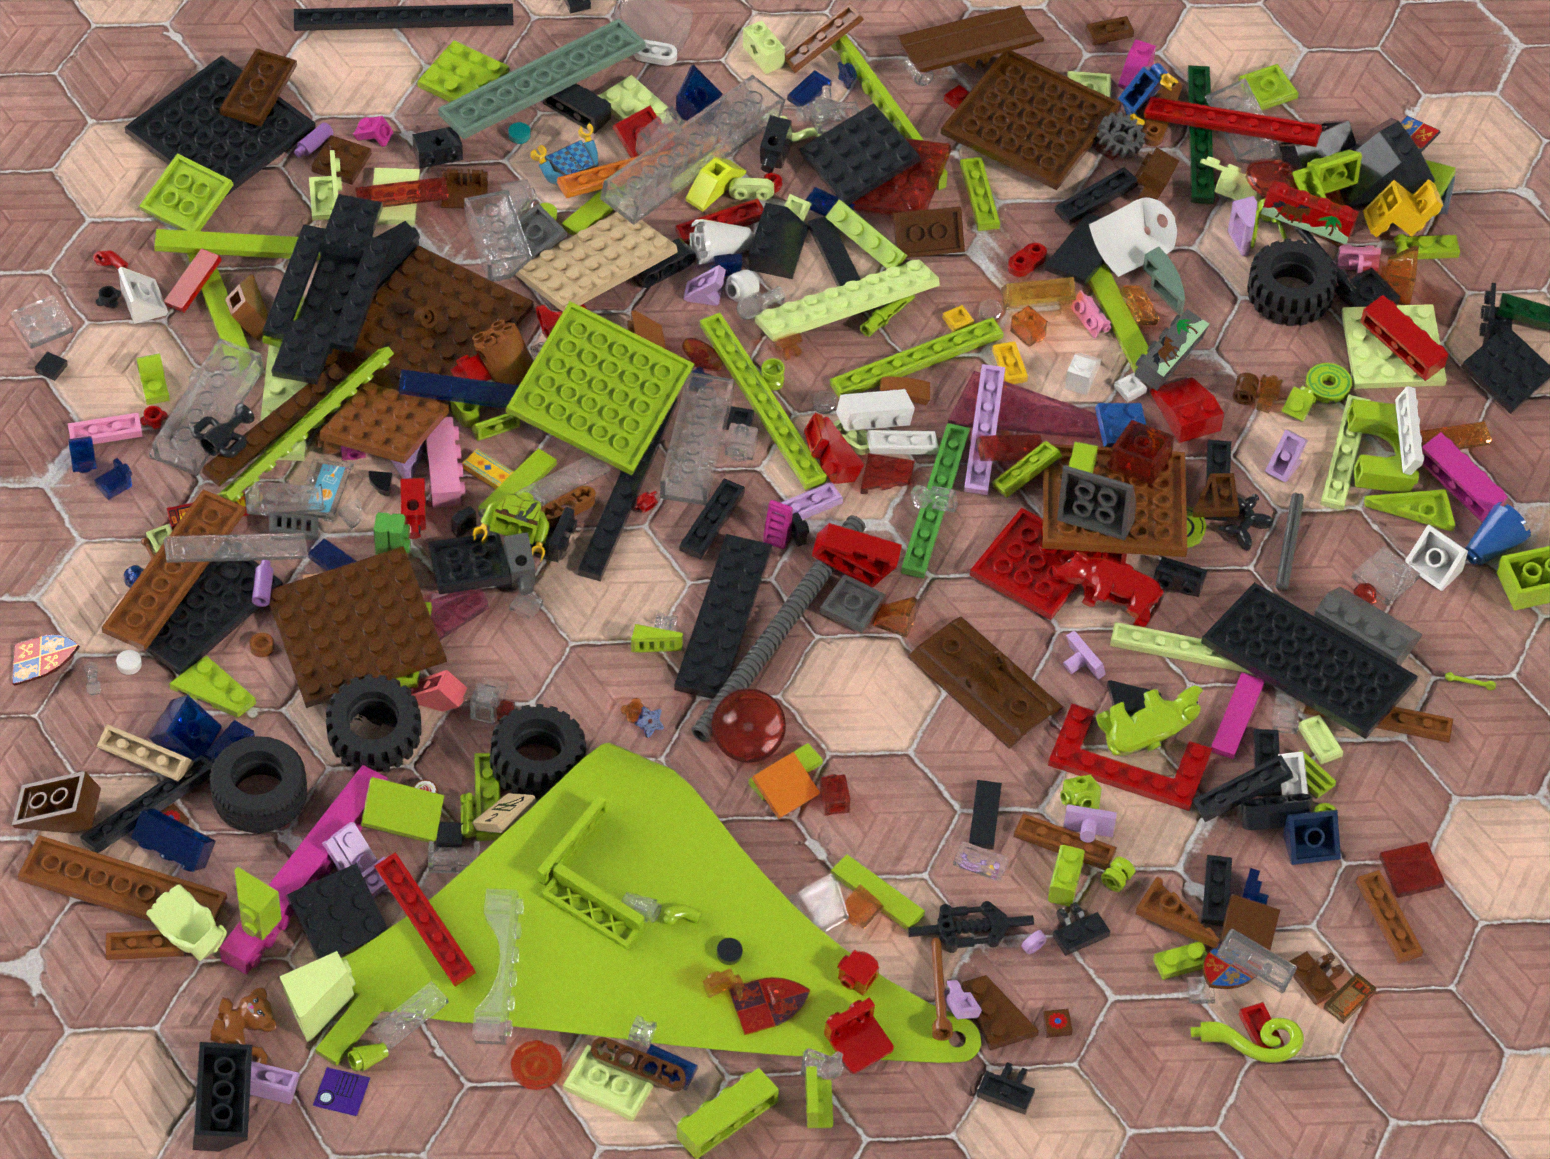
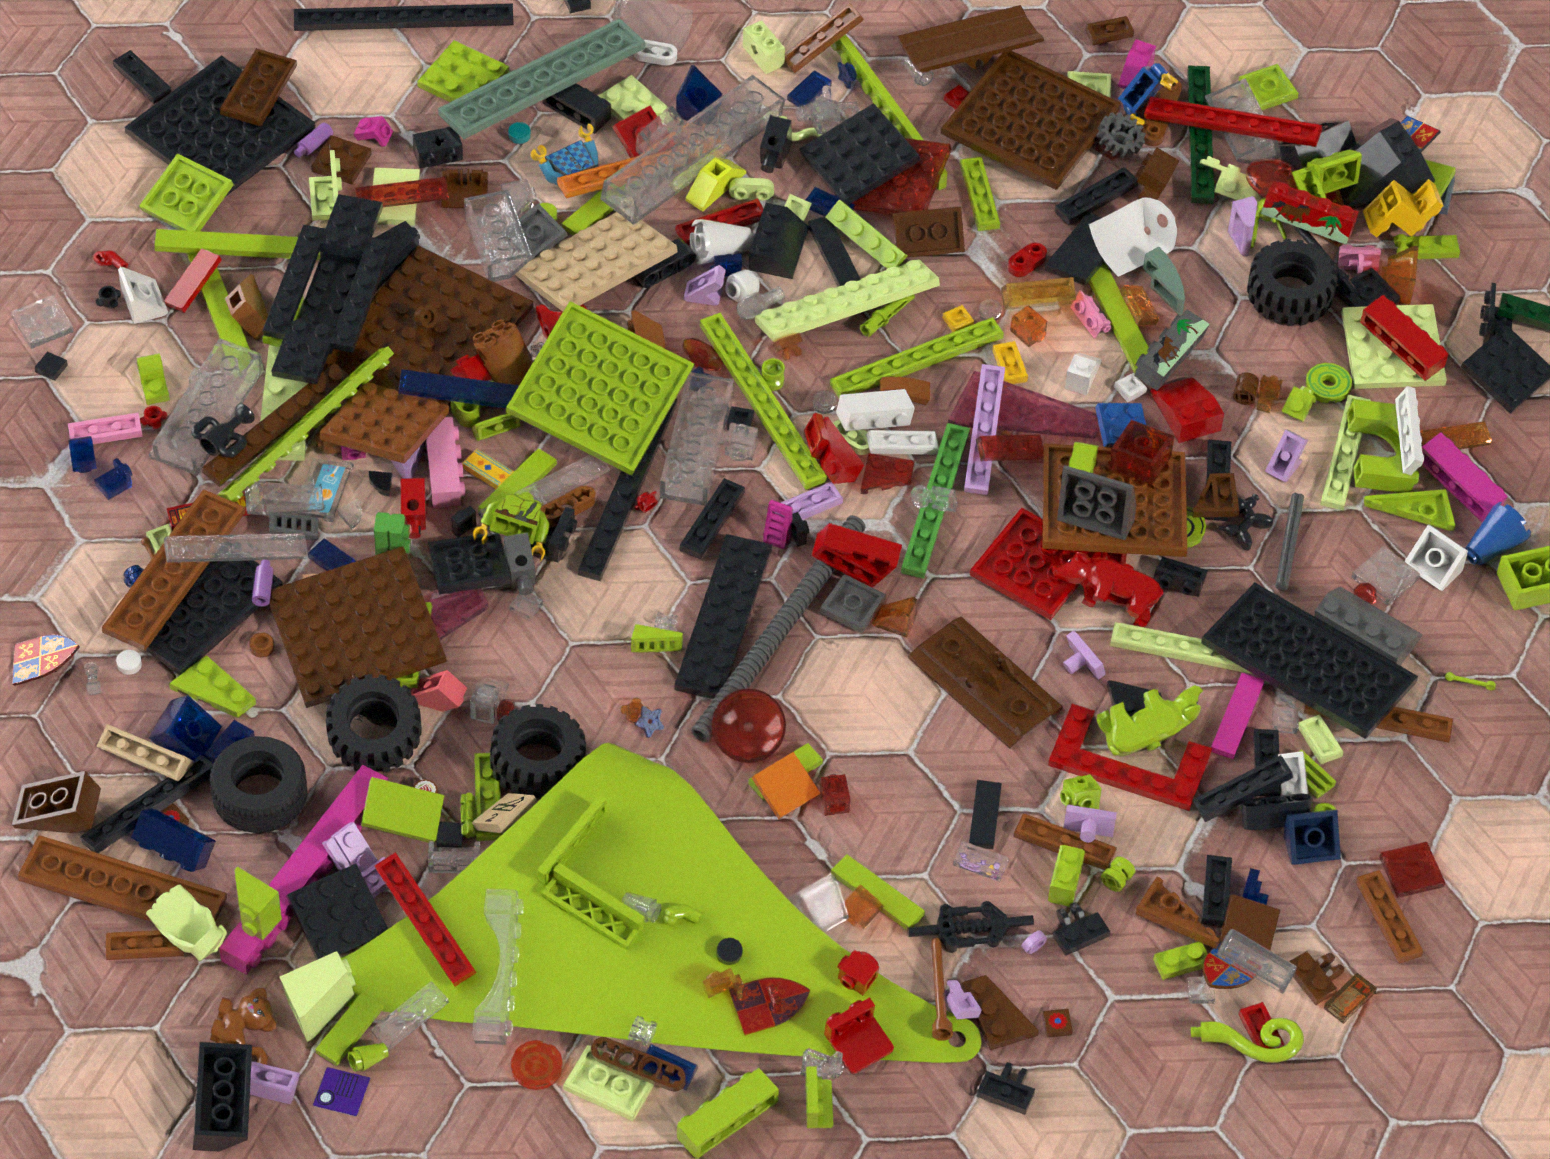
(142, 76): none -> black plate
(776, 179): red plate -> none
(1026, 469): lime tile -> none

